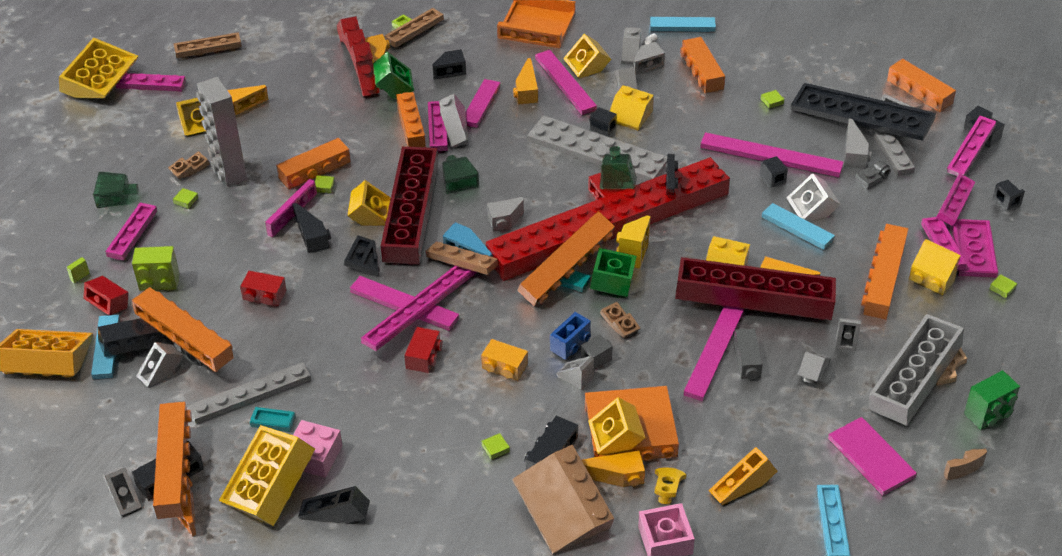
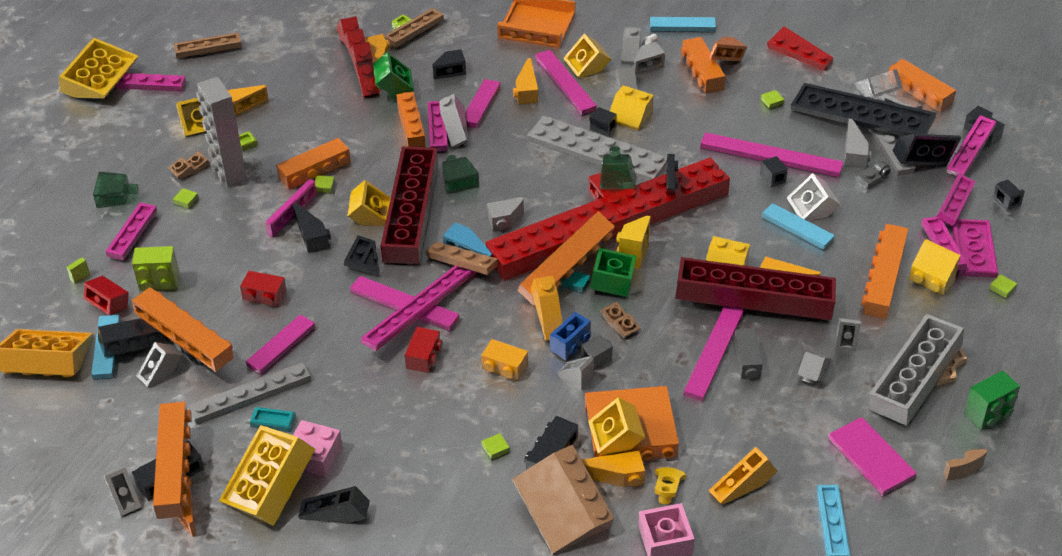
(247, 141): none -> lime tile
(280, 344): none -> dark pink tile
(547, 304): none -> light orange slope
(728, 49): none -> orange slope
(796, 47): none -> red wing
(878, 85): none -> clear slope
(926, 149): none -> black slope

